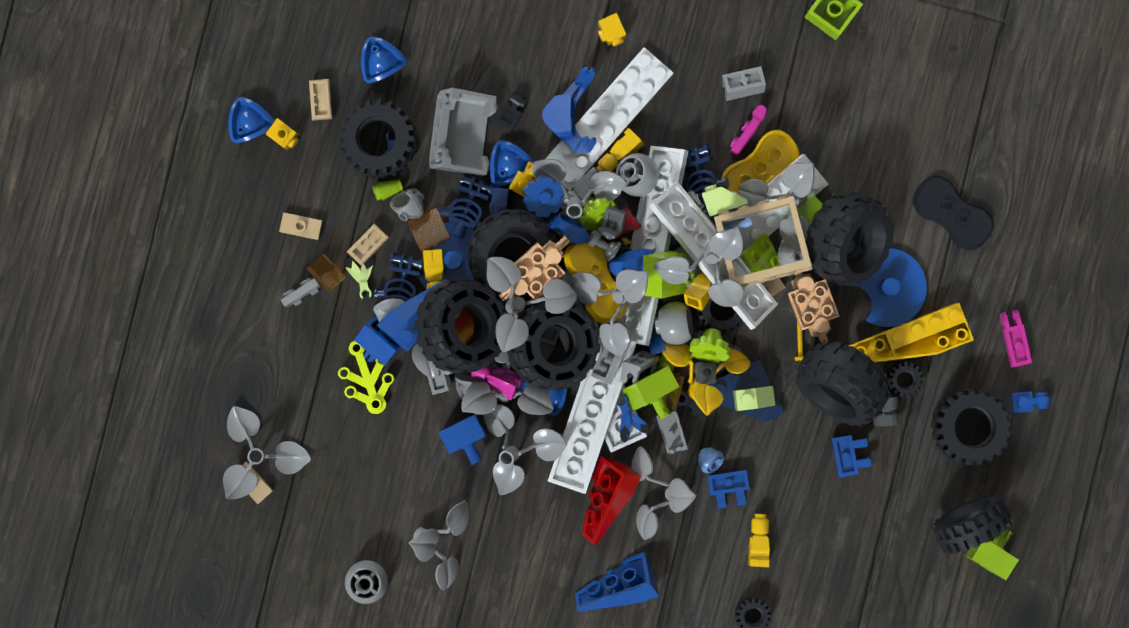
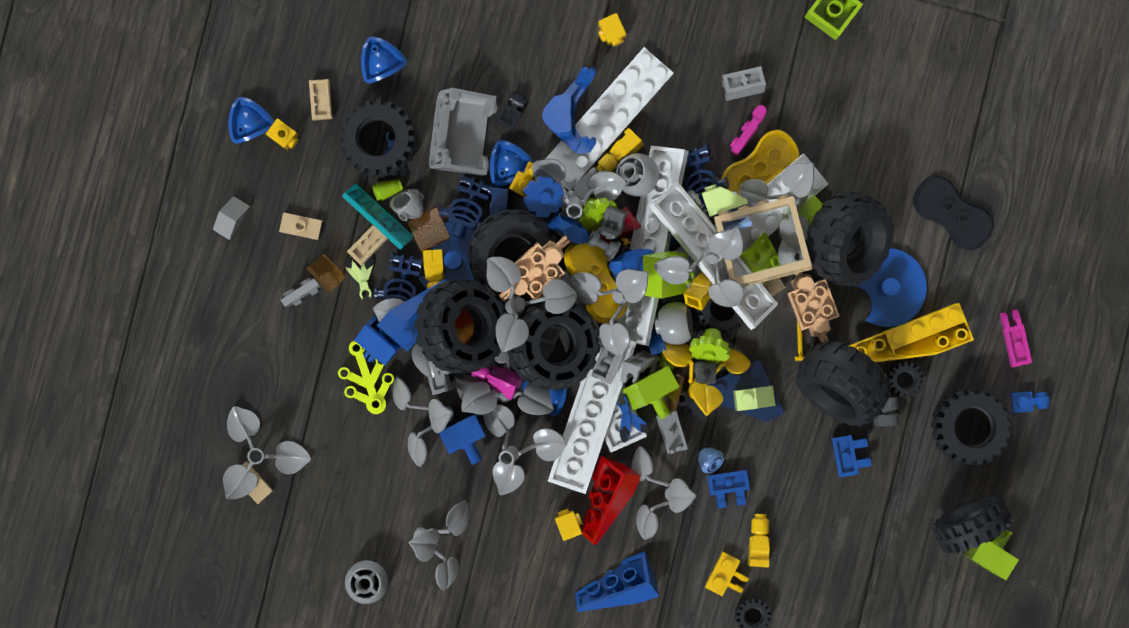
(230, 217): none -> light grey slope
(378, 216): none -> teal tile
(438, 415): none -> light grey plant
(568, 524): none -> yellow brick
(723, 573): none -> yellow hinge

